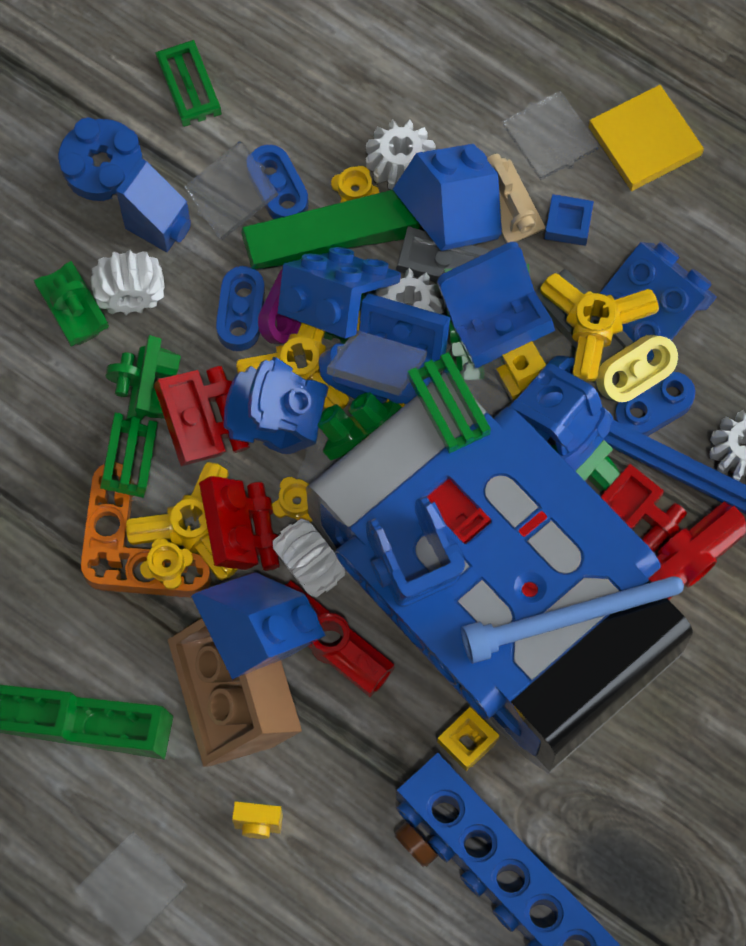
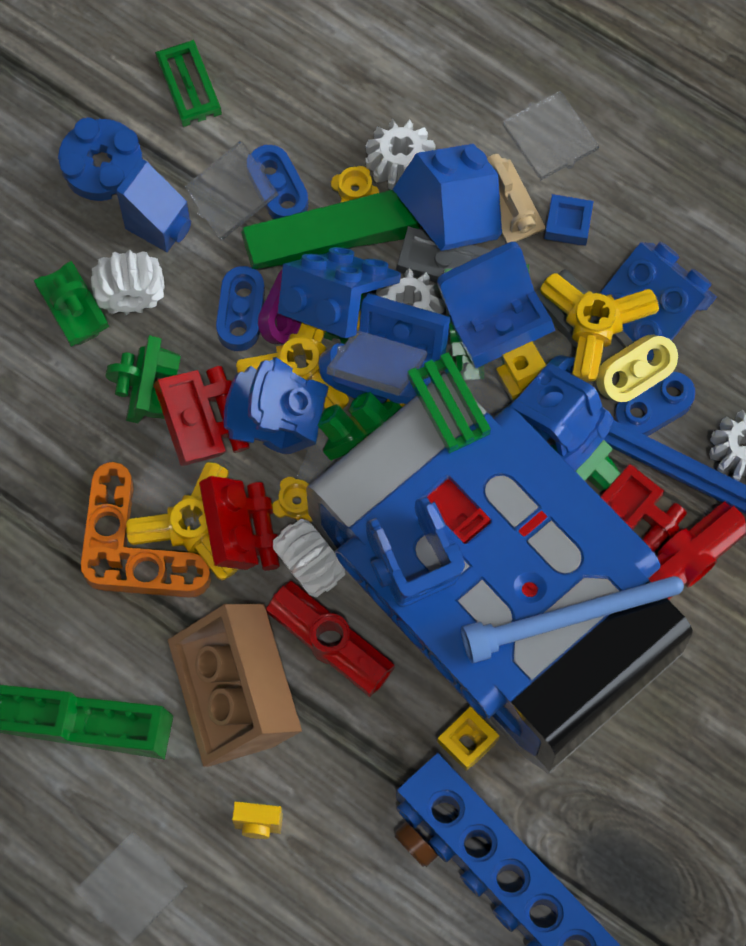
(133, 429): green tile -> none
(162, 551): yellow plate -> none
(256, 622): blue slope -> none
(645, 137): yellow tile -> none

